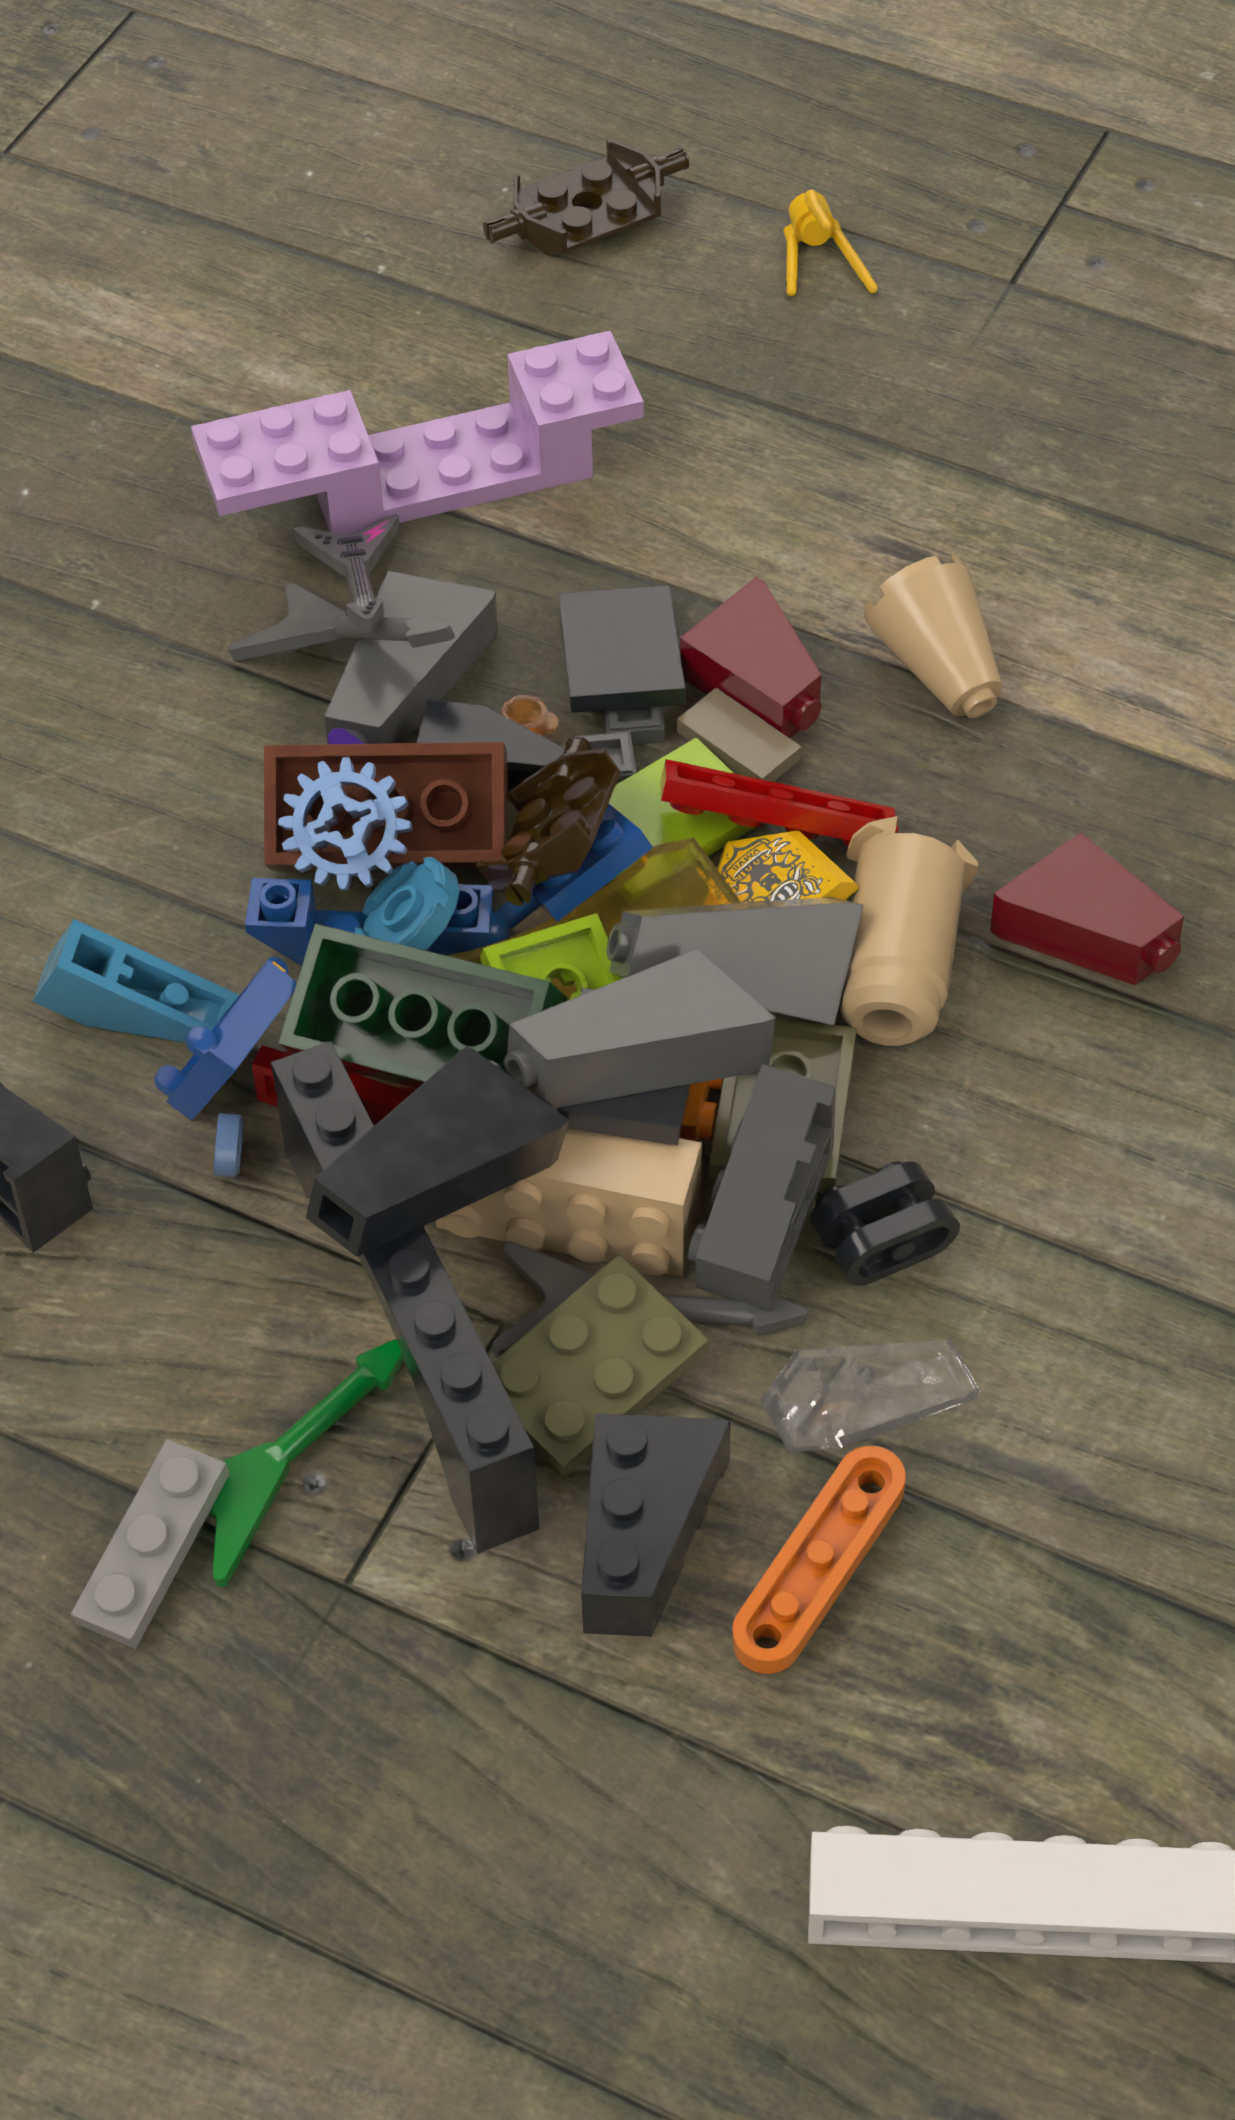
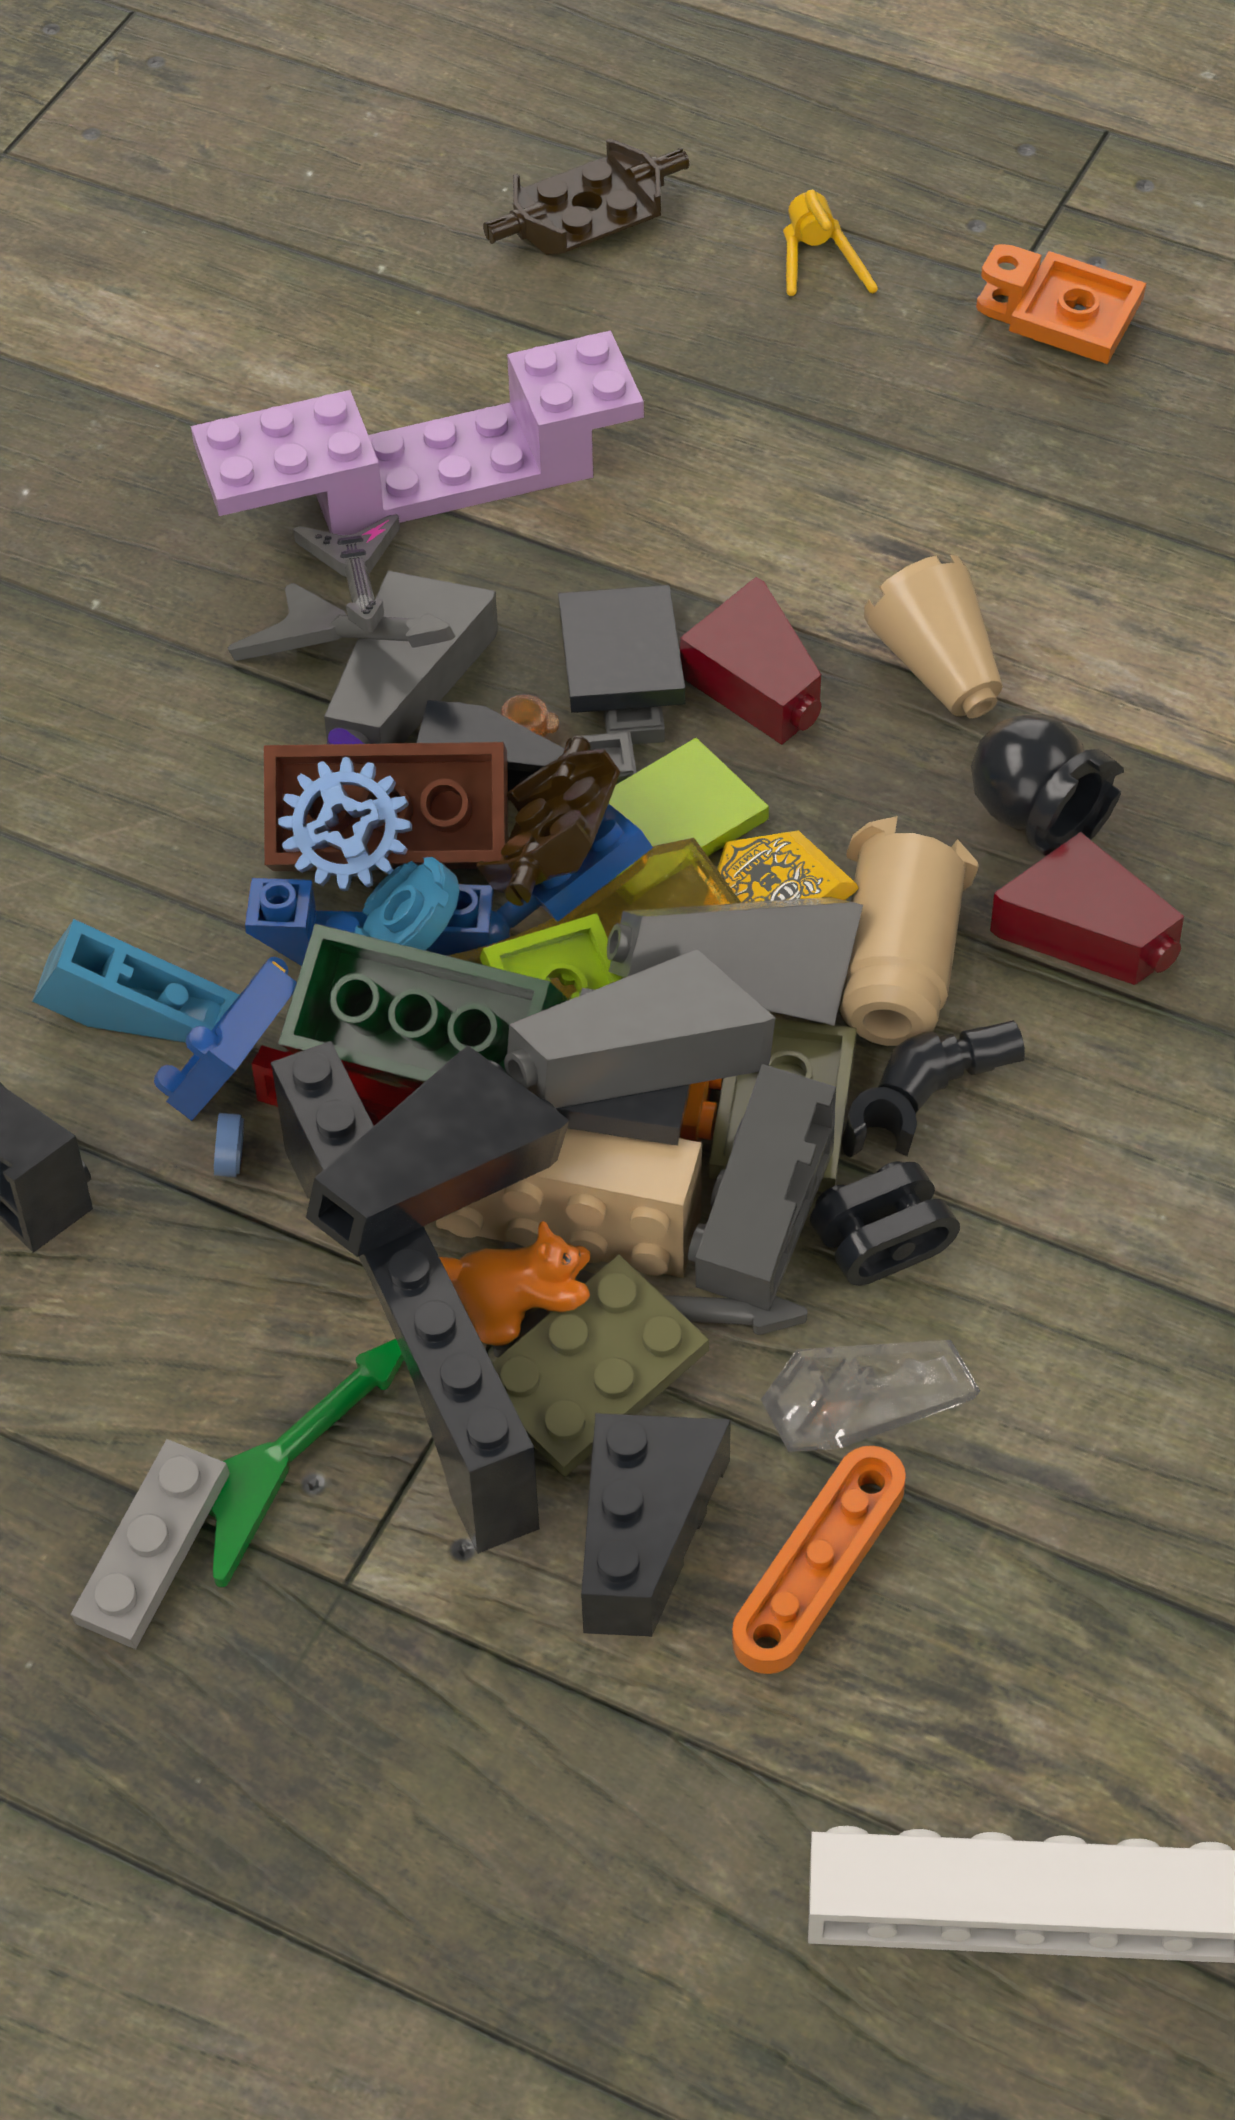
(505, 1283): none -> orange animal
(739, 737): dark tan tile -> none
(755, 801): red plate -> none
(918, 1070): none -> black piece
(1043, 782): none -> black tile
(1044, 300): none -> orange plate

